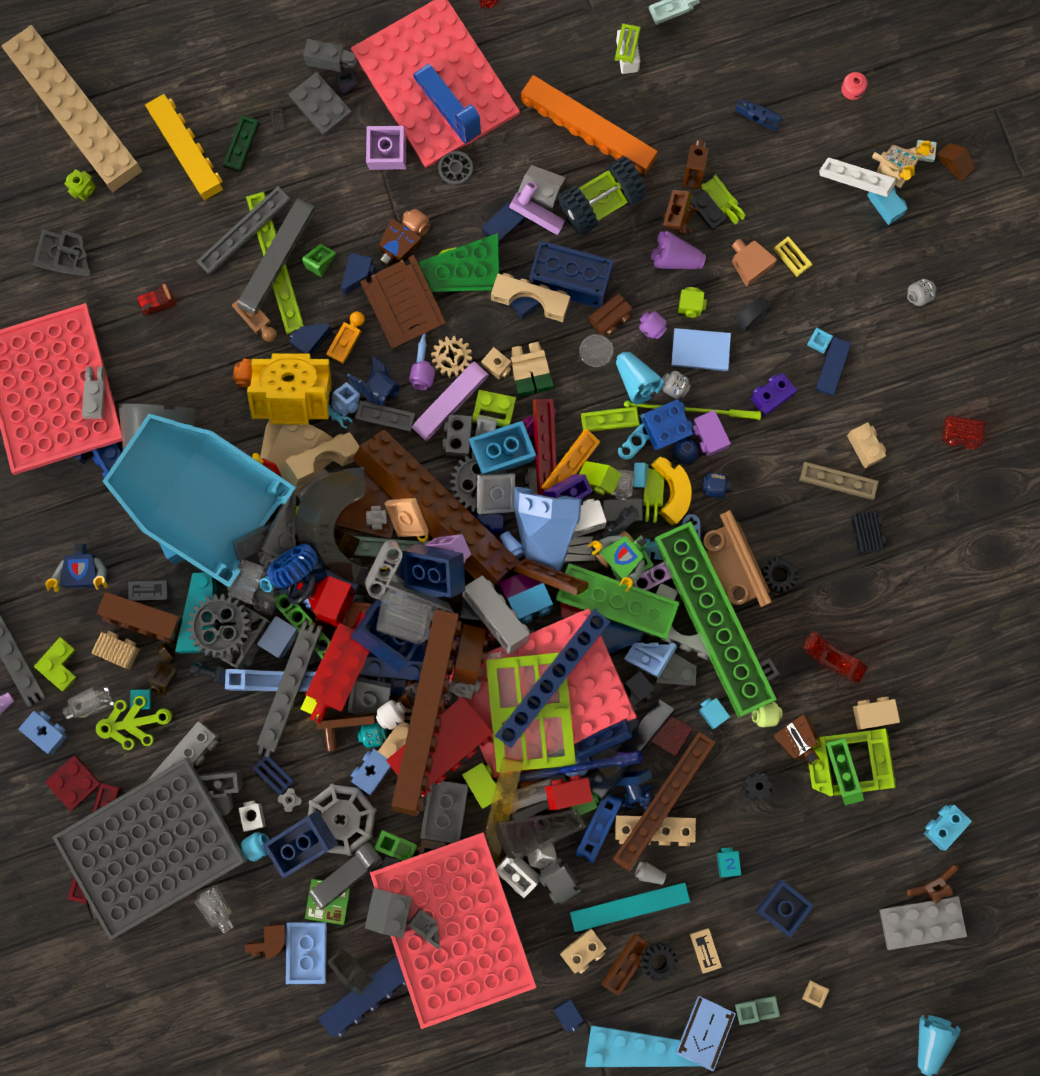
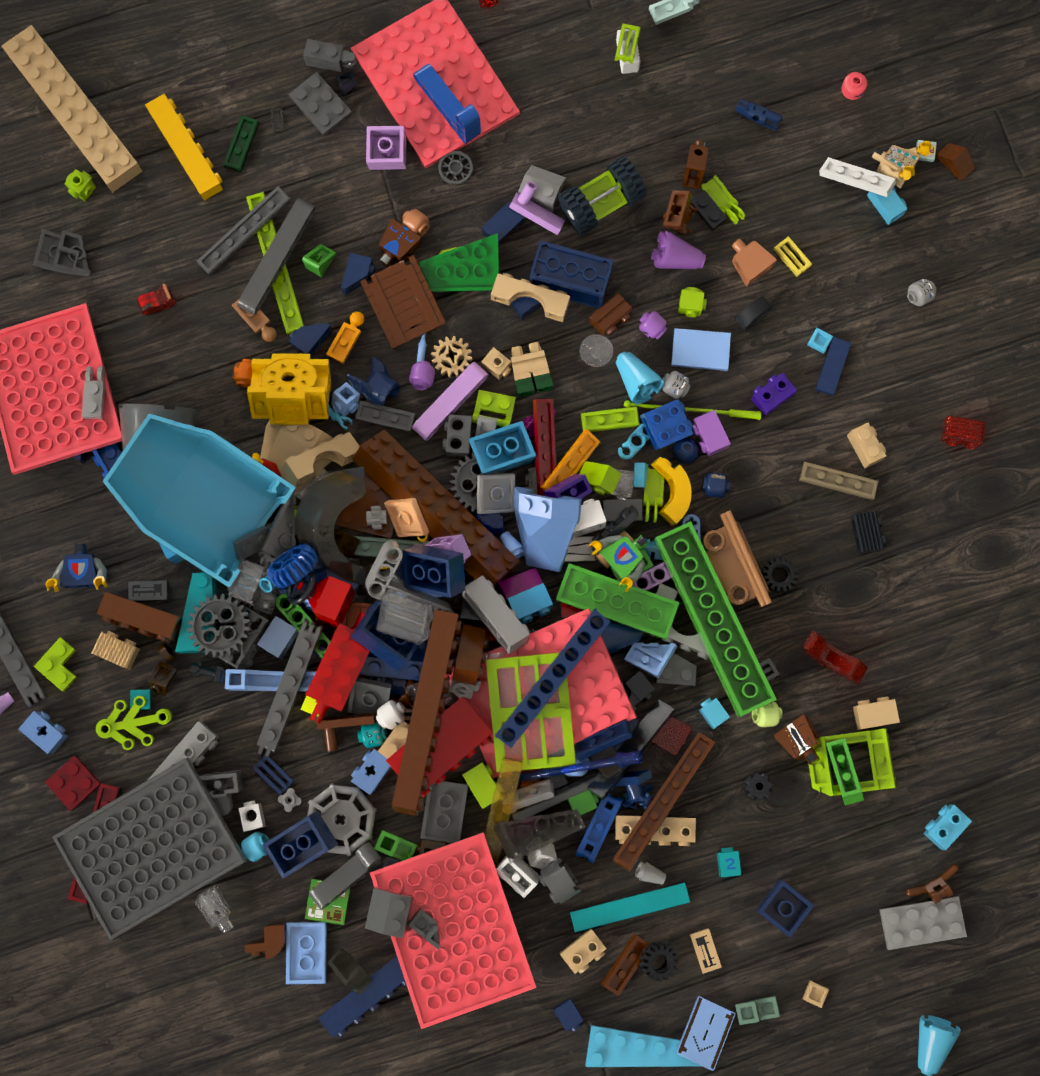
(88, 703): clear torso -> none
(551, 577): reddish brown tile -> none
(568, 793): red brick -> none
(587, 124): orange brick -> none

